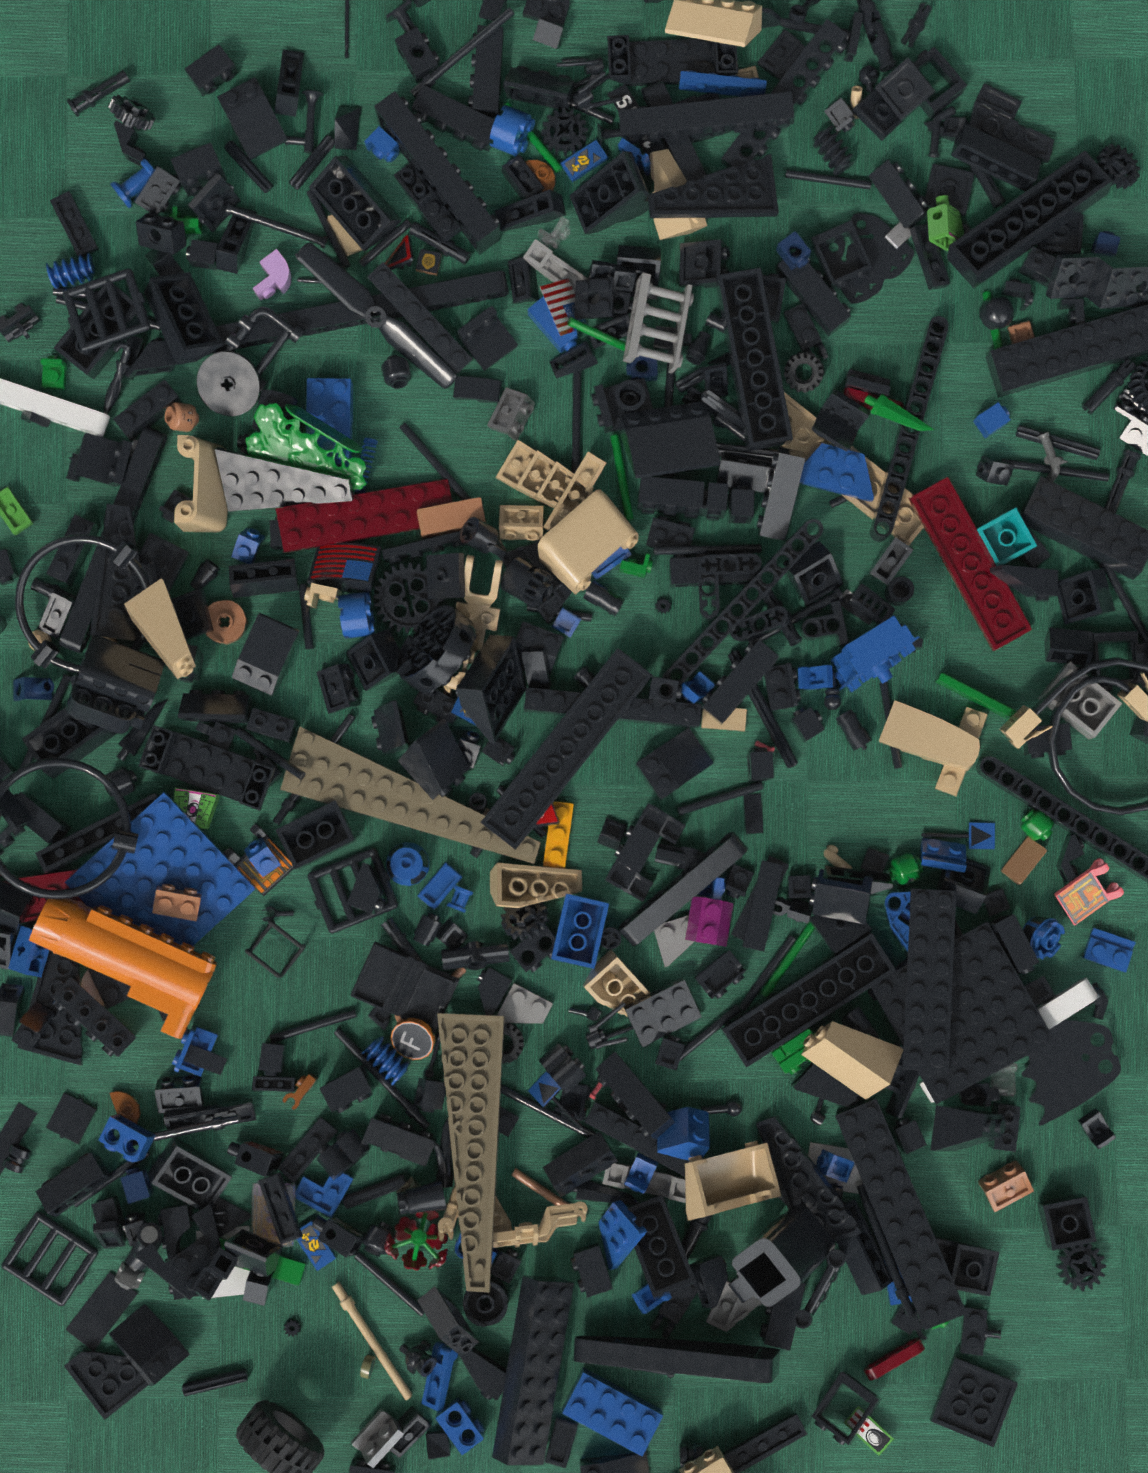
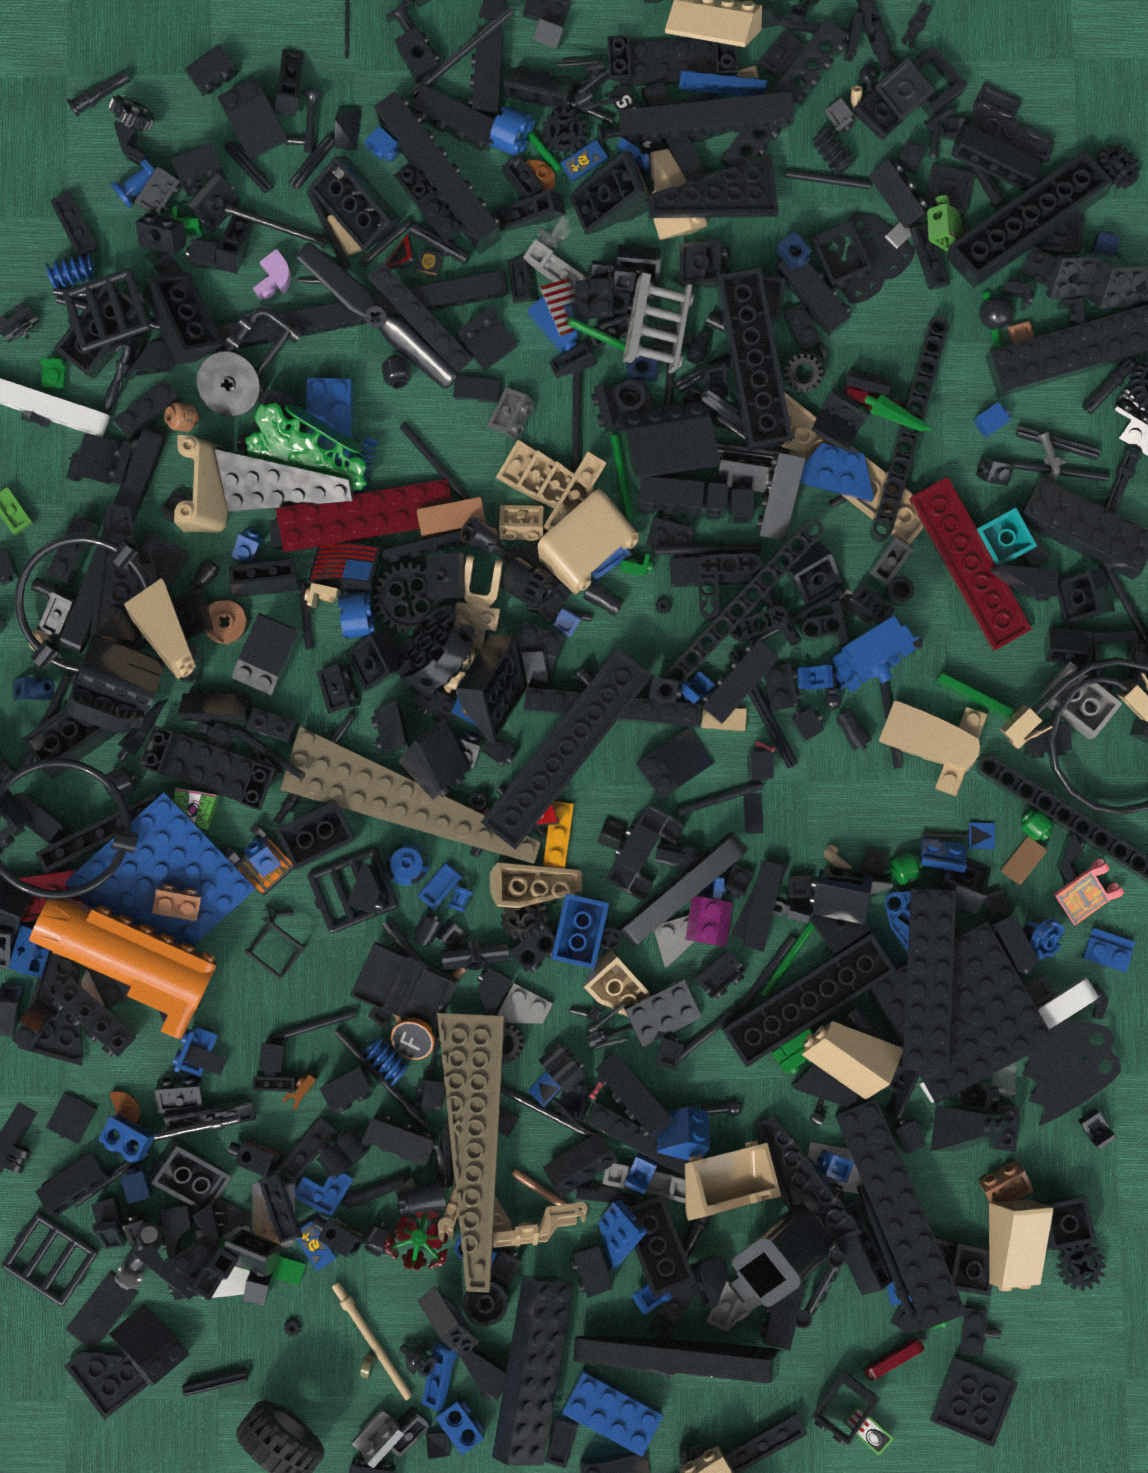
(389, 1283): black bar -> none
(912, 155): none -> black brick
(1017, 1243): none -> tan slope

